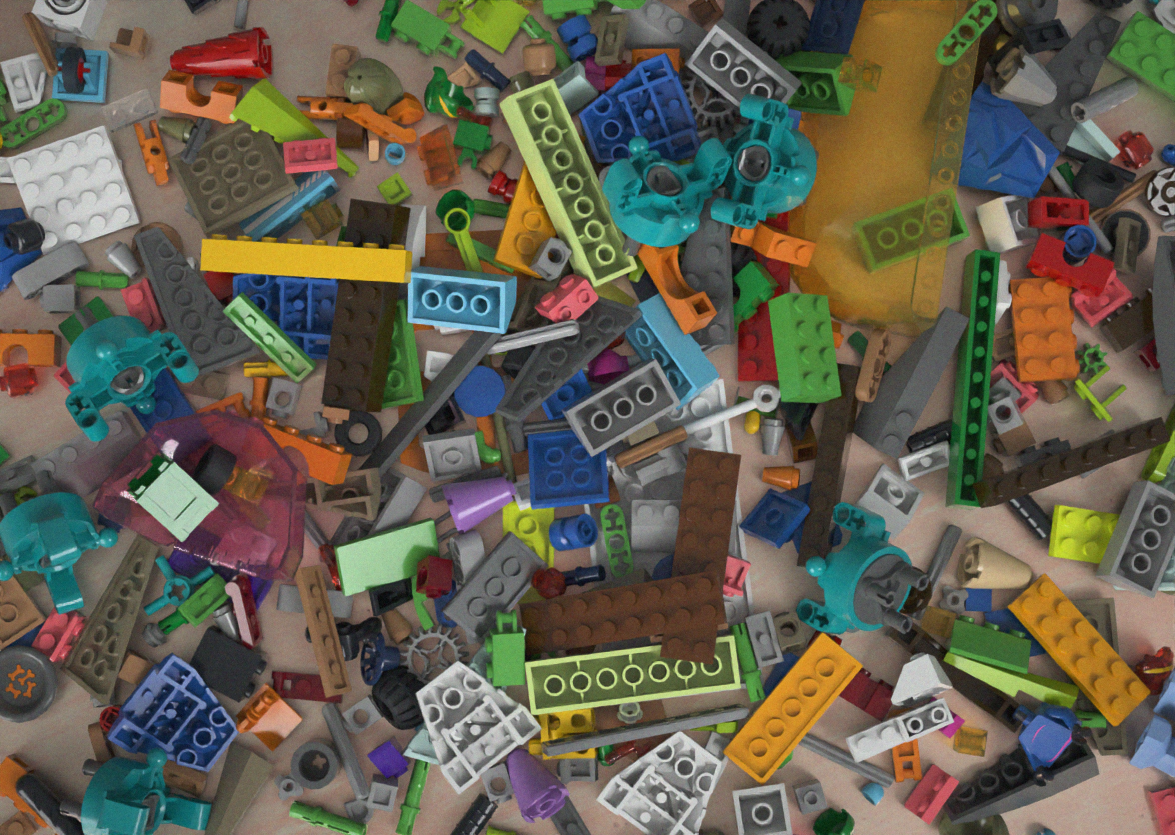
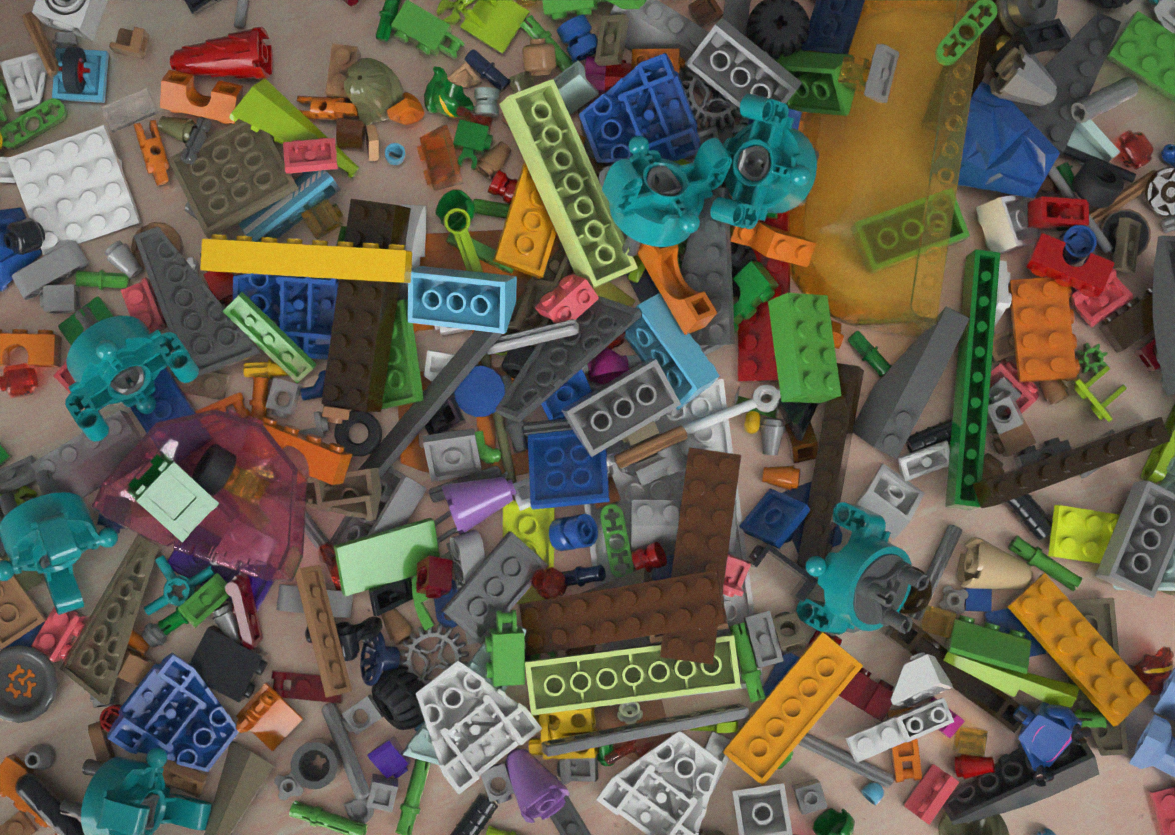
(44, 755): none -> light grey cone
(138, 643): none -> orange pin
(314, 391): none -> blue arm
(379, 124): orange plate -> none
(394, 190): lime plate -> none
(541, 262): light grey brick -> none
(649, 558): none -> red wheel
(804, 586): none -> black panel
(873, 365): medium nougat beam -> none
(881, 73): none -> light grey plate
(971, 766): none -> red cone
(1036, 557): none -> bright green pin

